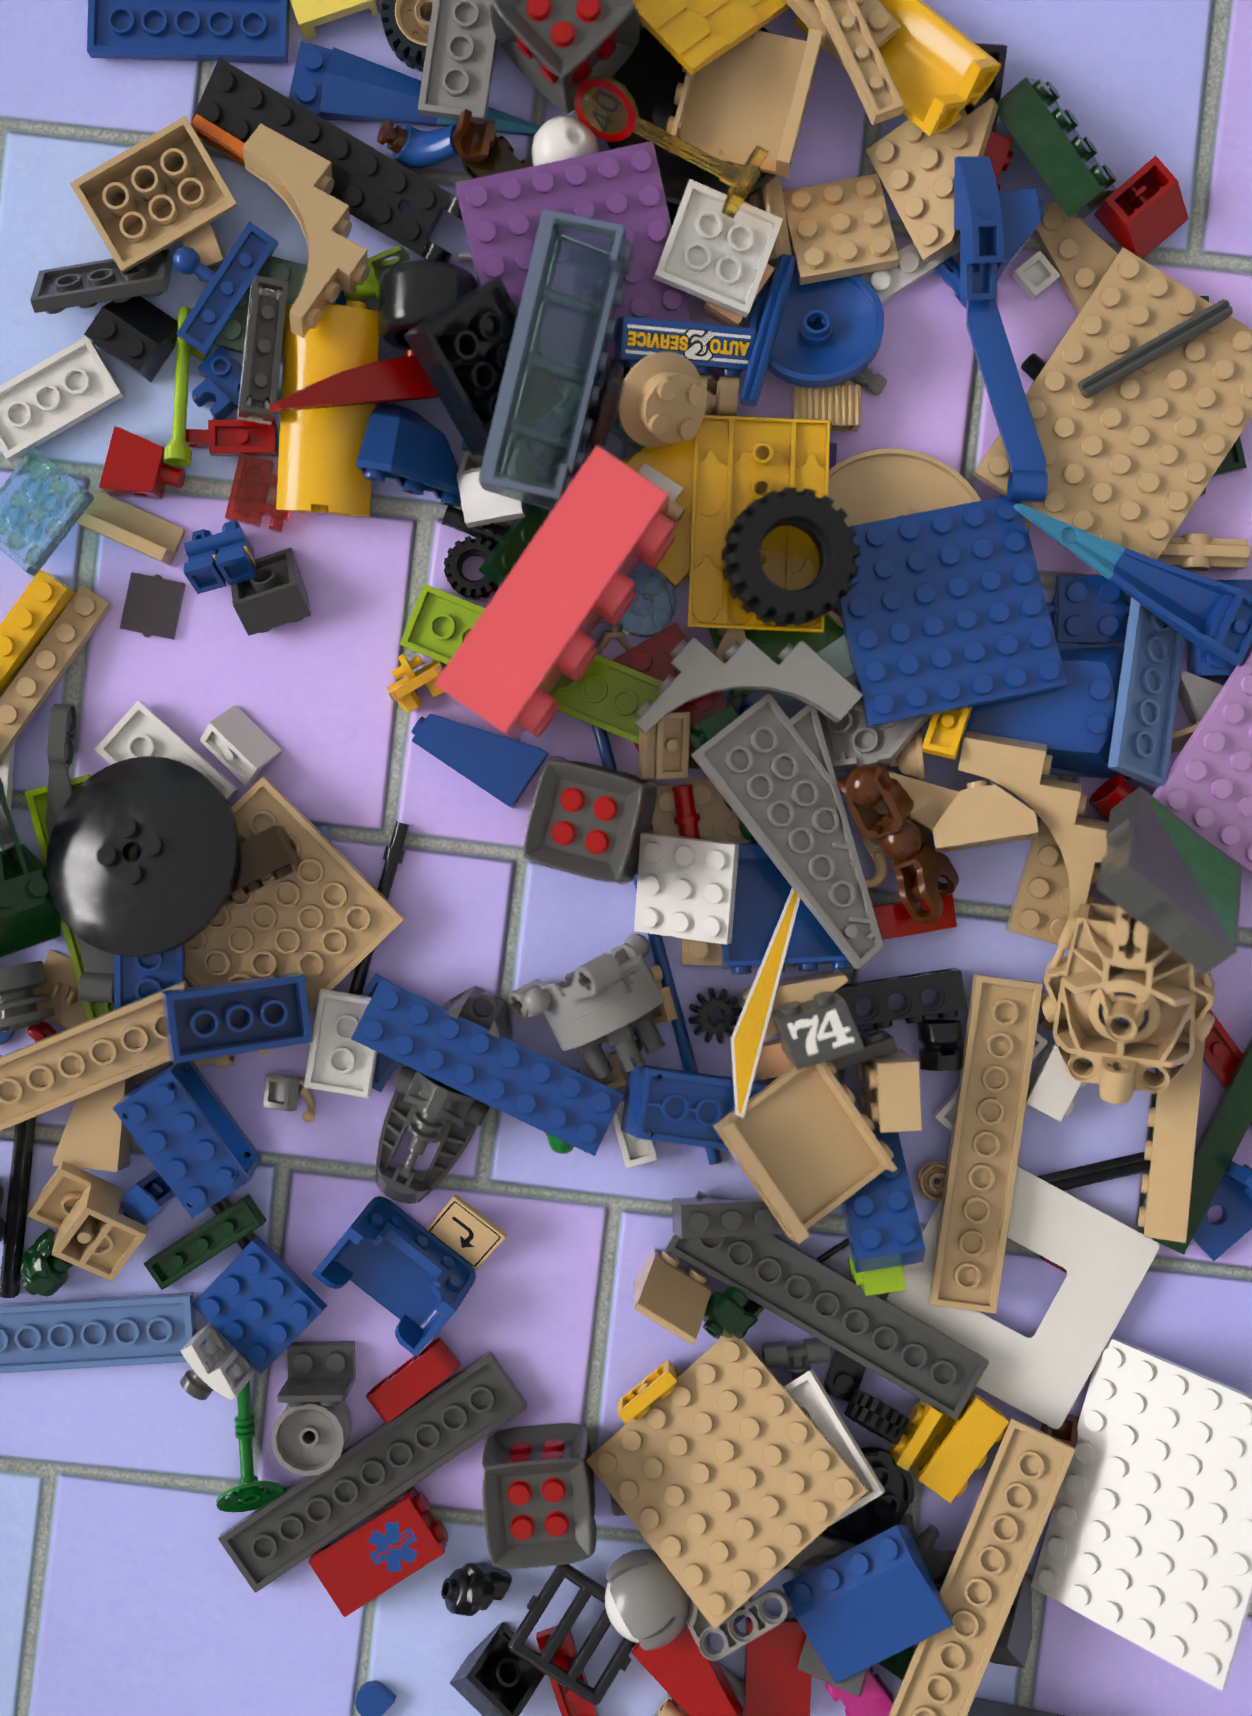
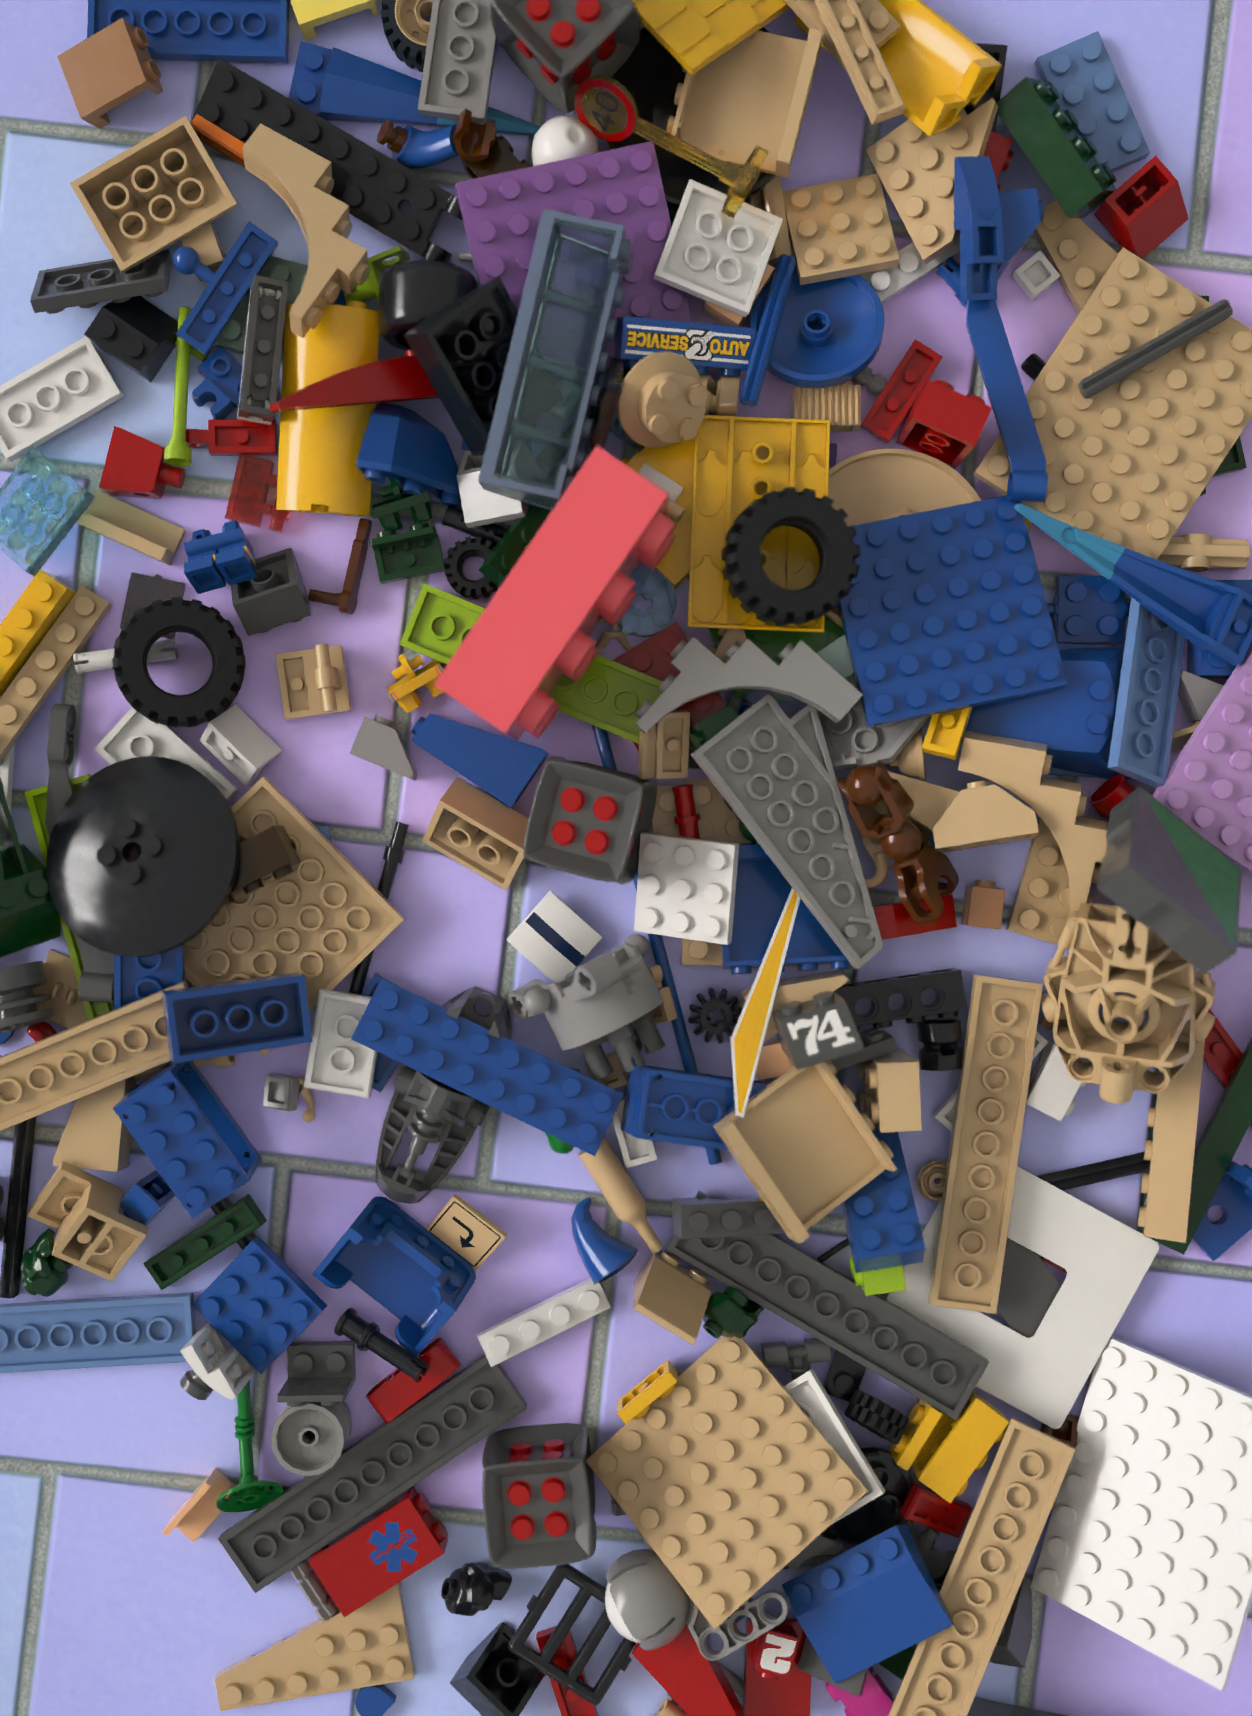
(103, 658): none -> white pin
(109, 70): none -> medium nougat panel
(188, 617): none -> black tyre
(200, 1507): none -> light nougat panel
(313, 682): none -> tan plate
(313, 1590): none -> light grey axle
(326, 1657): none -> tan wing
(348, 598): none -> reddish brown piece
(369, 1337): none -> black pin
(383, 746): none -> light grey slope
(388, 510): none -> dark green hips
(407, 553): none -> dark green bracket
(478, 833): none -> tan slope
(542, 1321): none -> white plate
(554, 938): none -> white slope
(599, 1251): none -> blue hat
(620, 1191): none -> tan piece
(775, 1652): none -> brick
(901, 391): none -> red plate
(933, 1511): none -> red plate
(944, 423): none -> red brick
(983, 905): none -> medium nougat brick
(1025, 1289): none -> dark grey tile
(1096, 99): none -> medium blue plate

